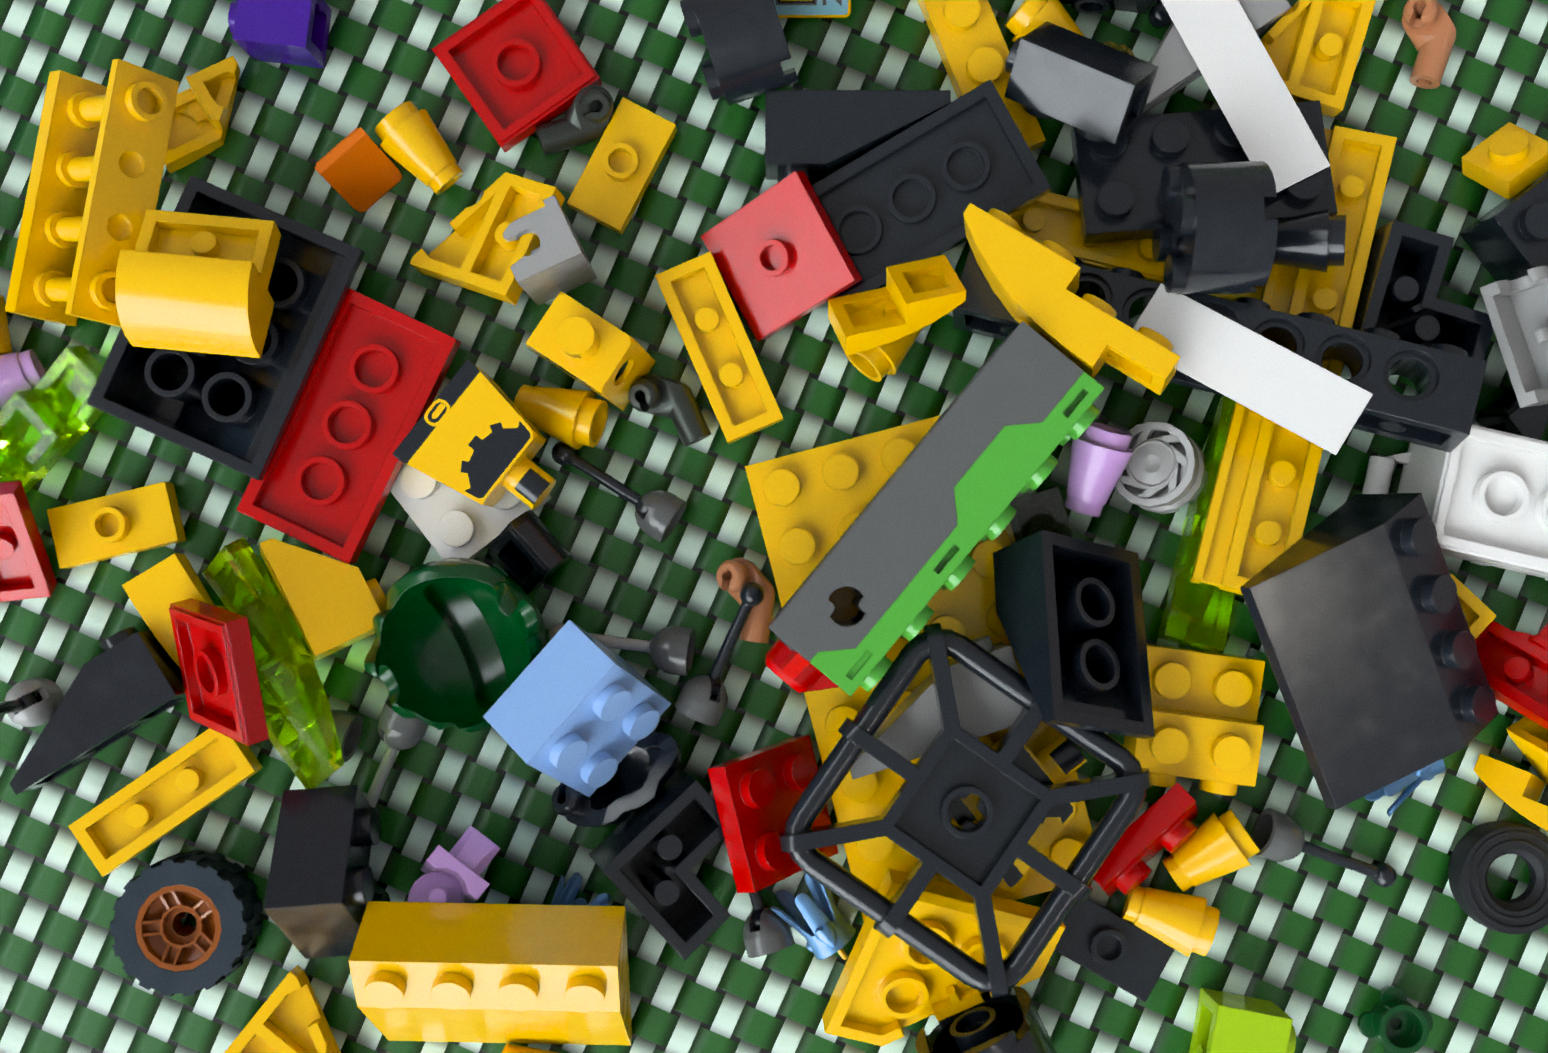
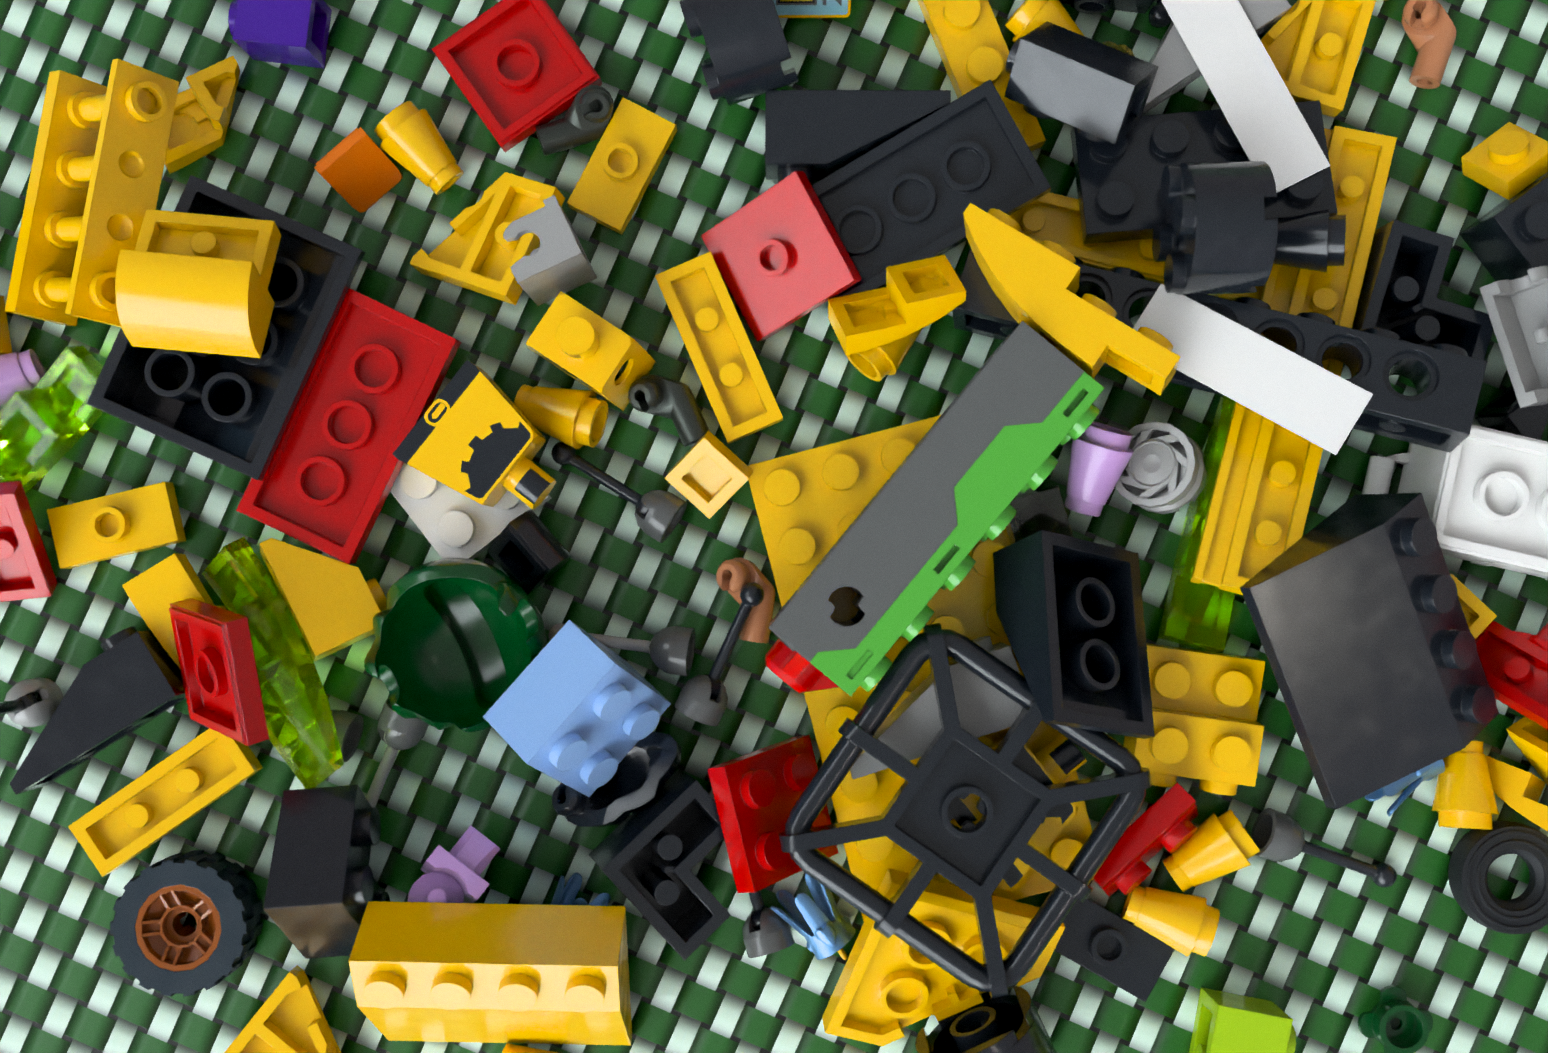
(709, 474): none -> yellow plate
(1465, 790): none -> yellow cone

